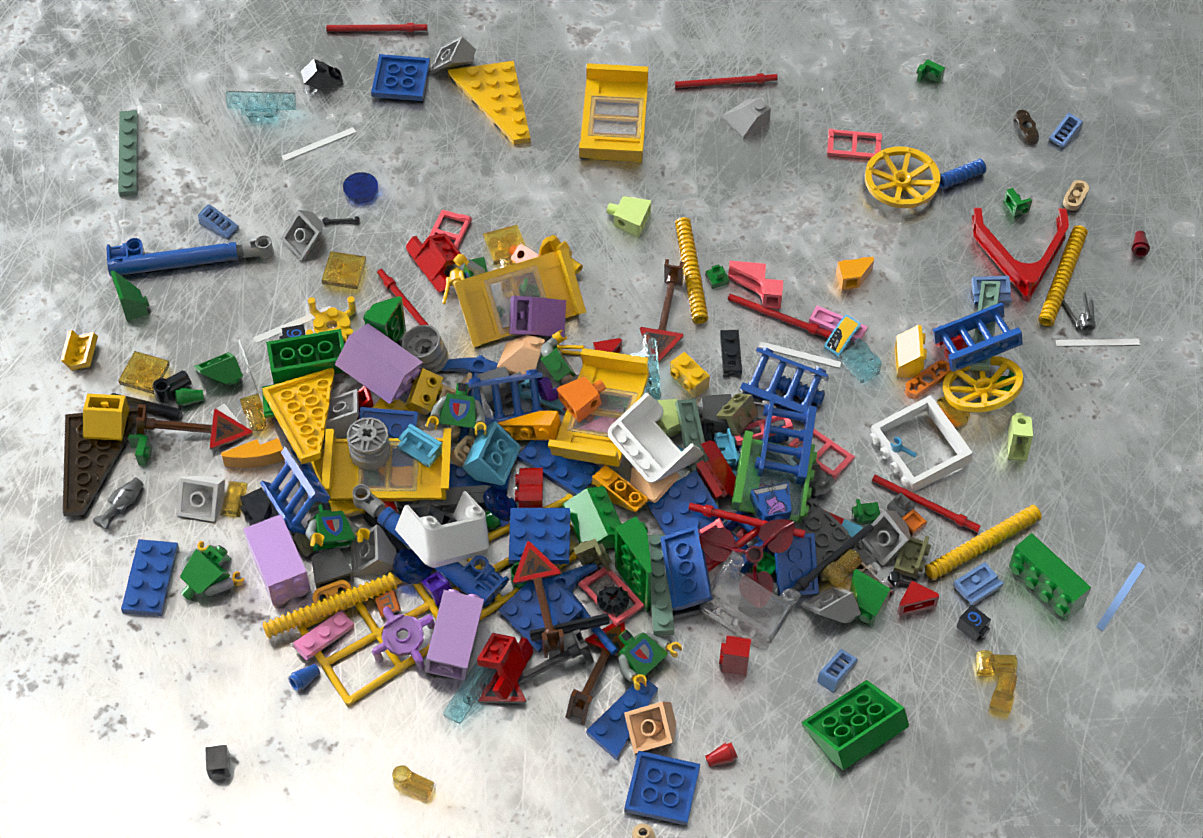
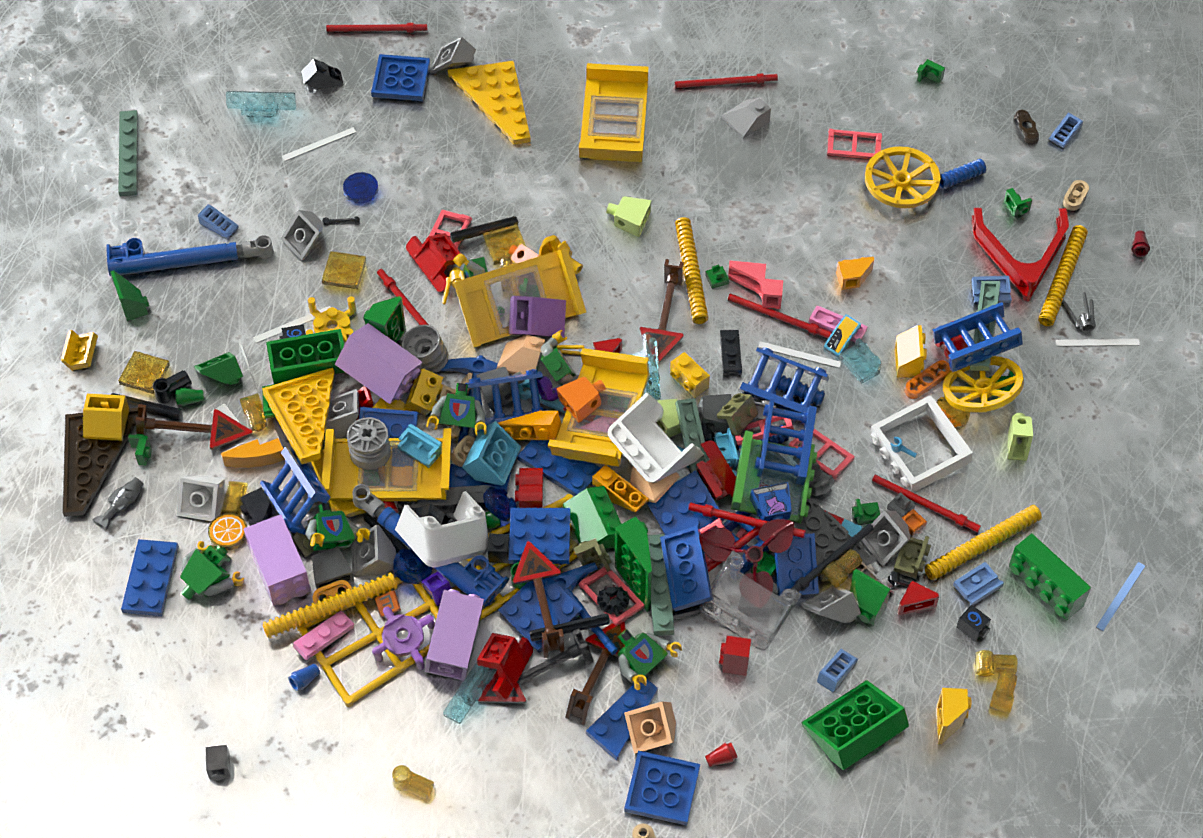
(227, 531): none -> tile
(483, 228): none -> black axle
(498, 548): none -> black brick
(951, 712): none -> yellow slope

